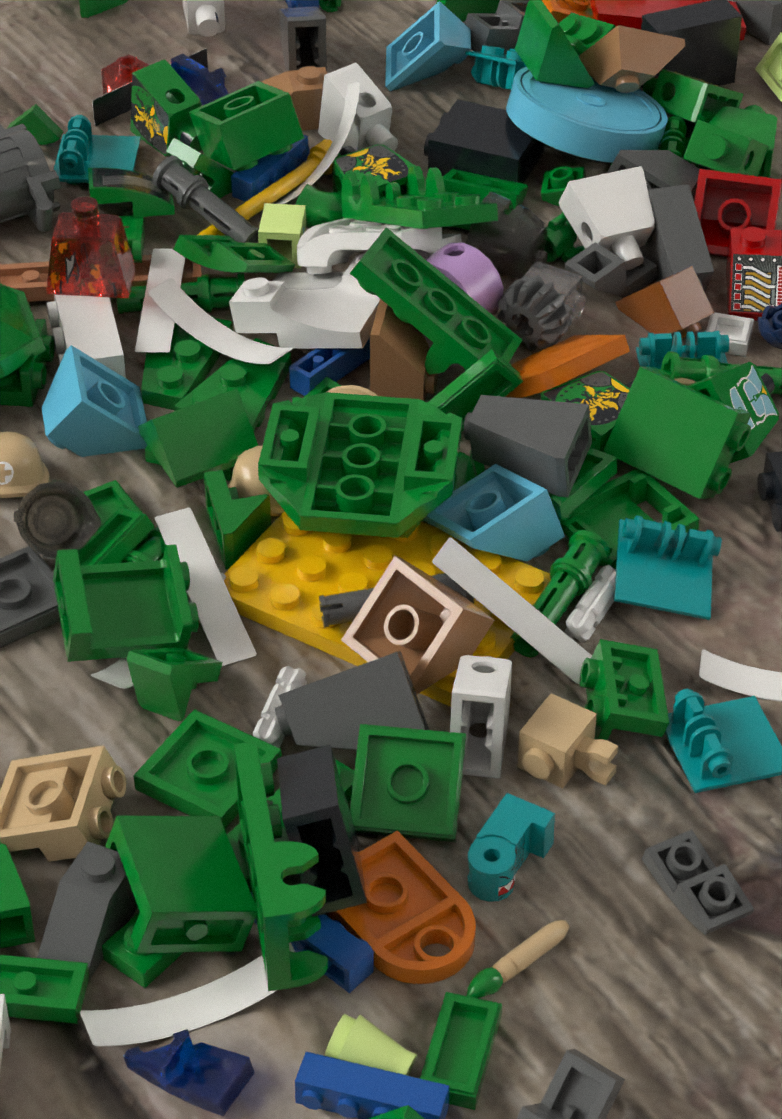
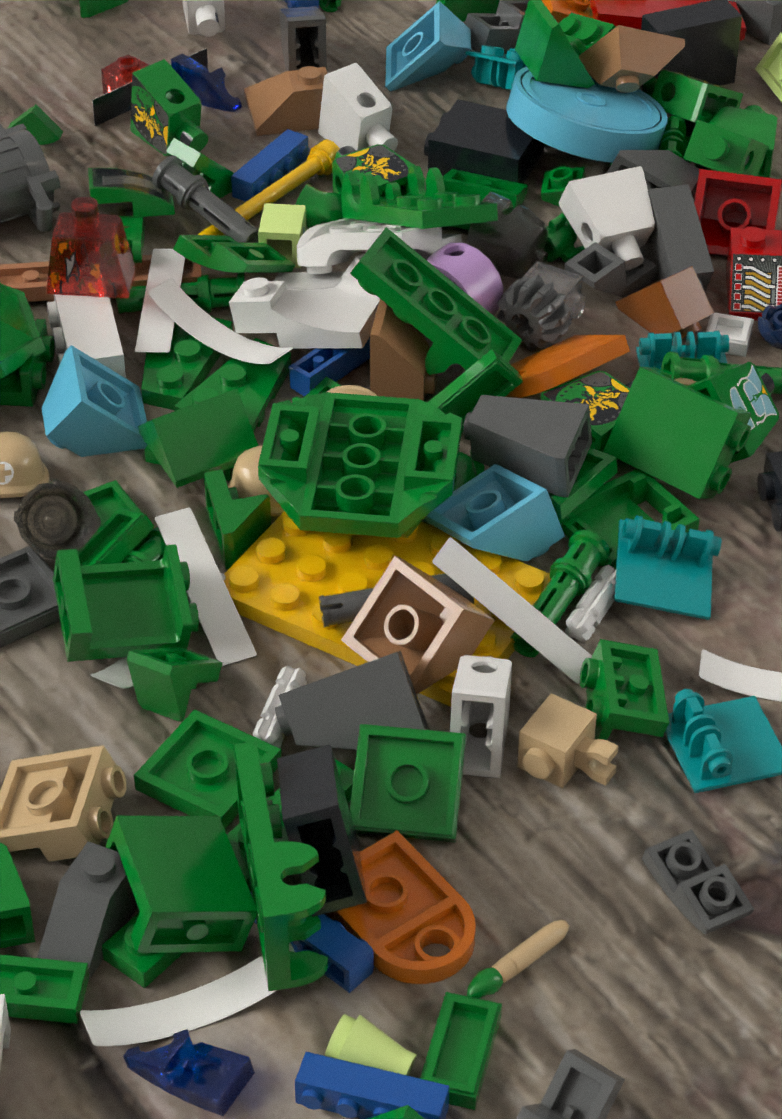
(83, 151): teal hinge -> none
(247, 126): green brick -> none
(348, 116): white sticker -> none
(505, 843): teal leg -> none

